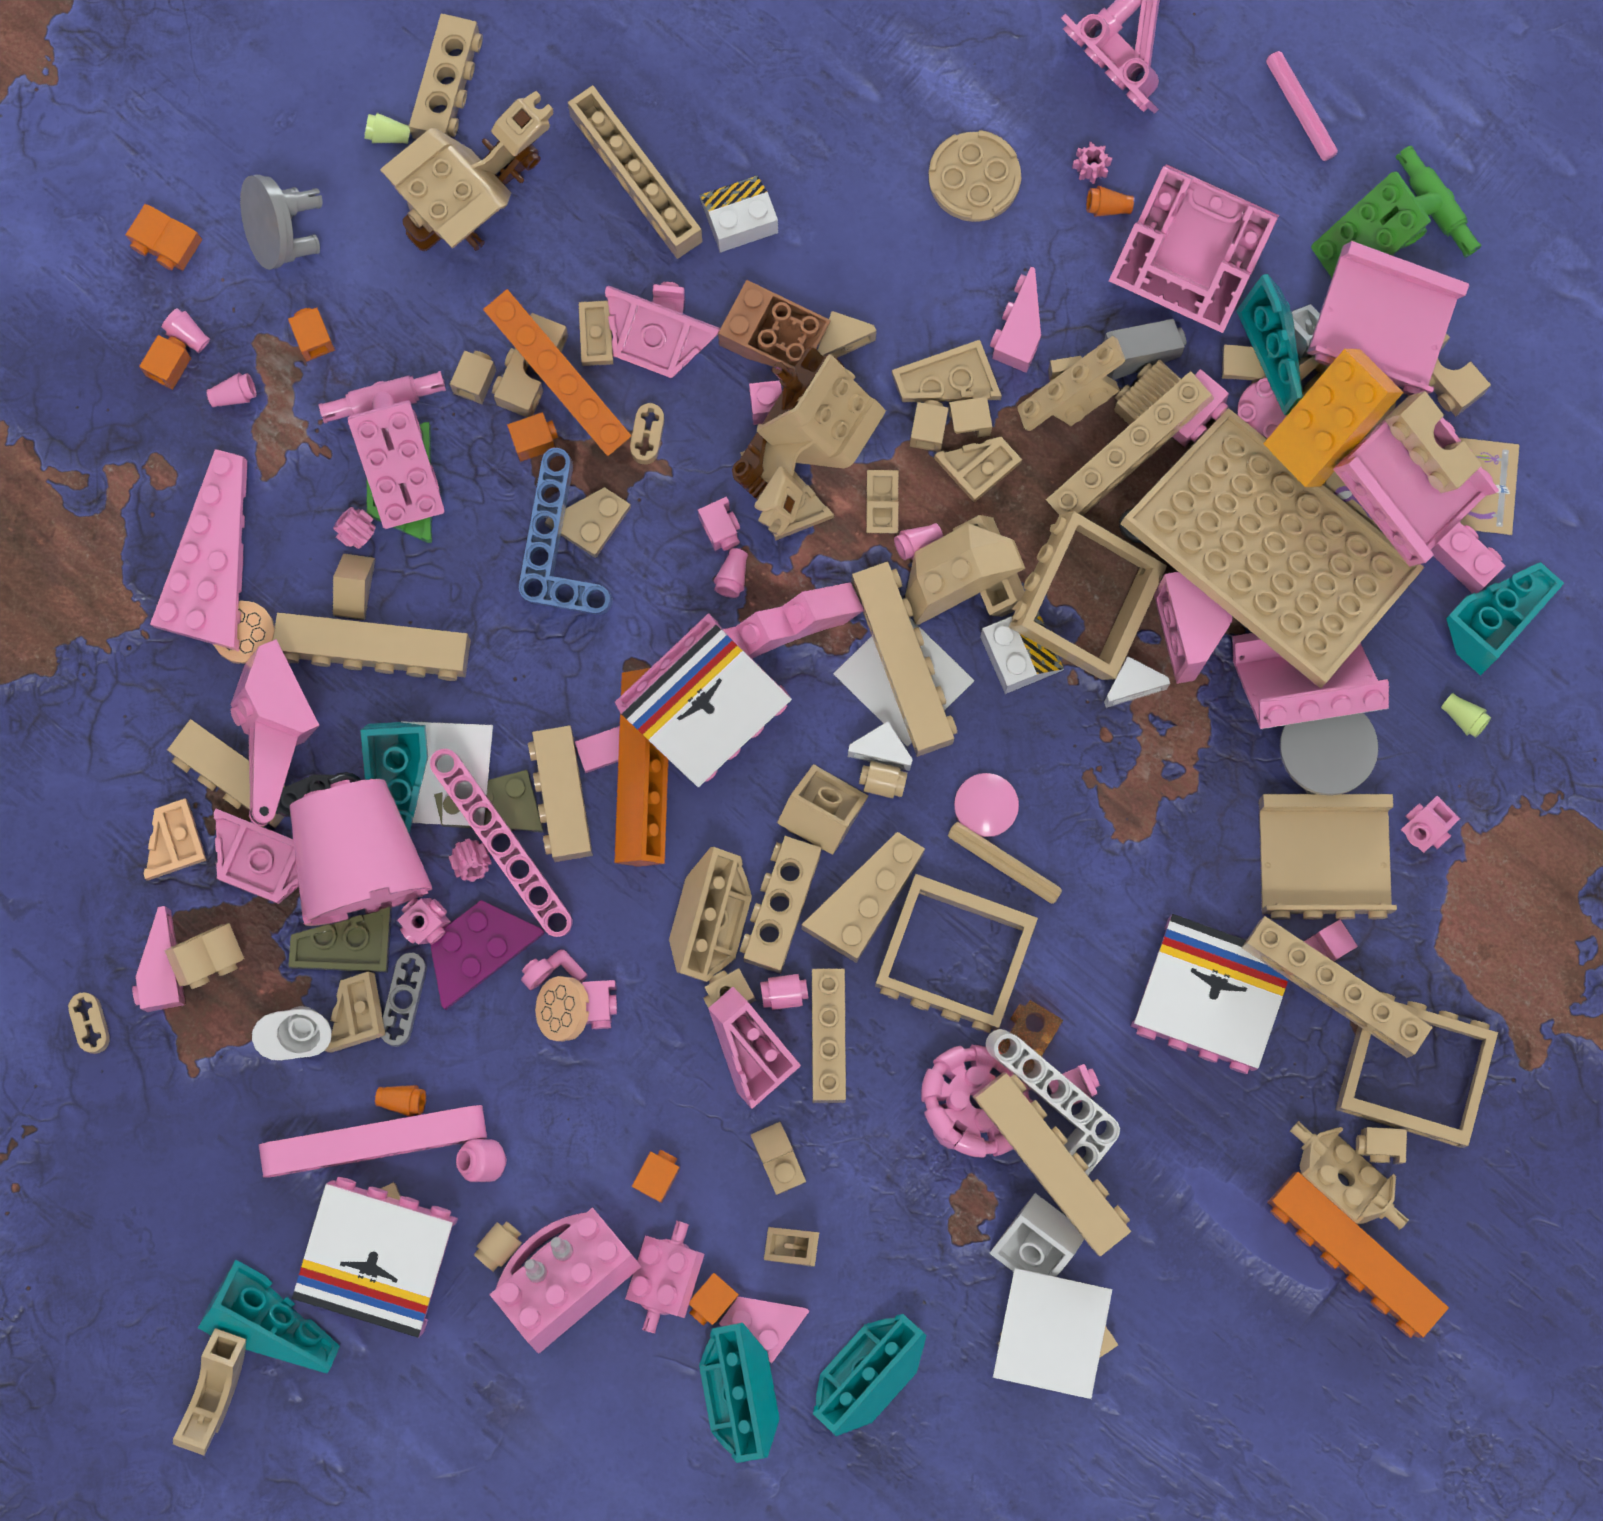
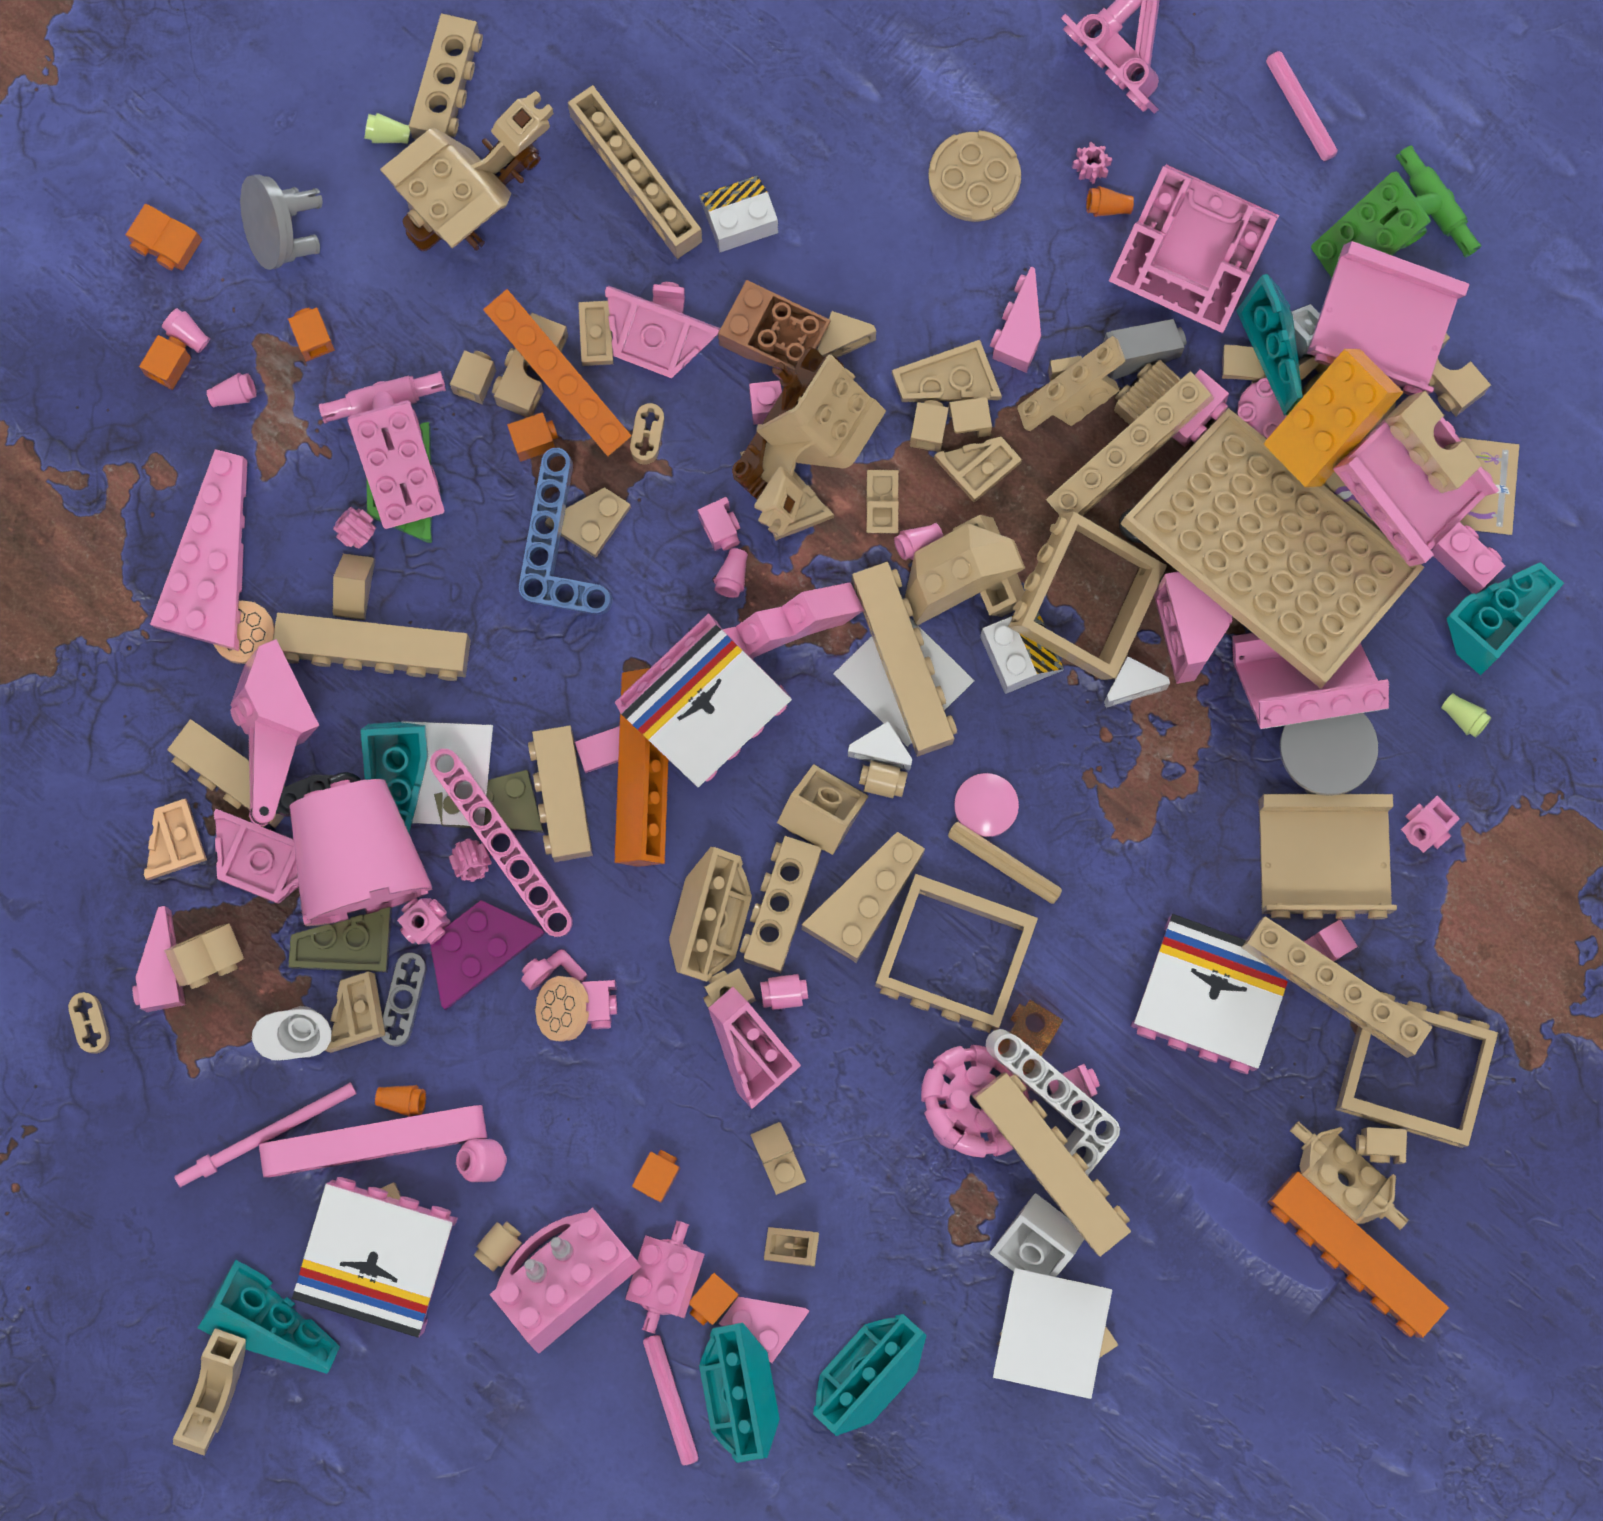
(208, 1165): none -> bright pink bar
(670, 1400): none -> bright pink axle
(828, 1036): tan brick -> none

